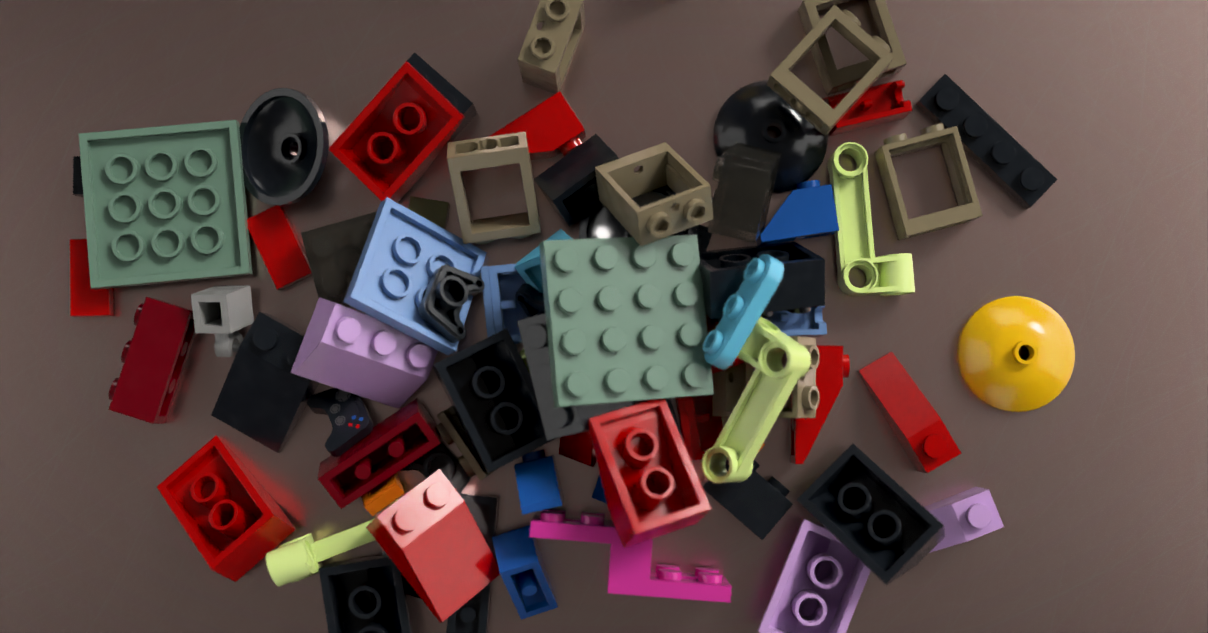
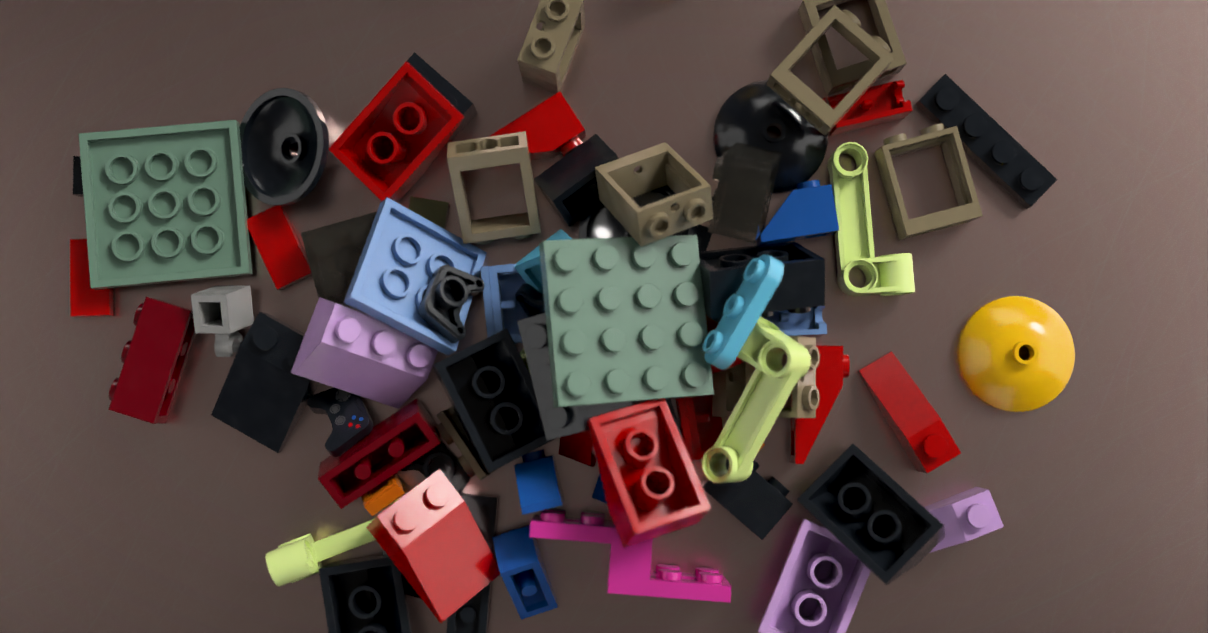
(225, 510): red slope -> none

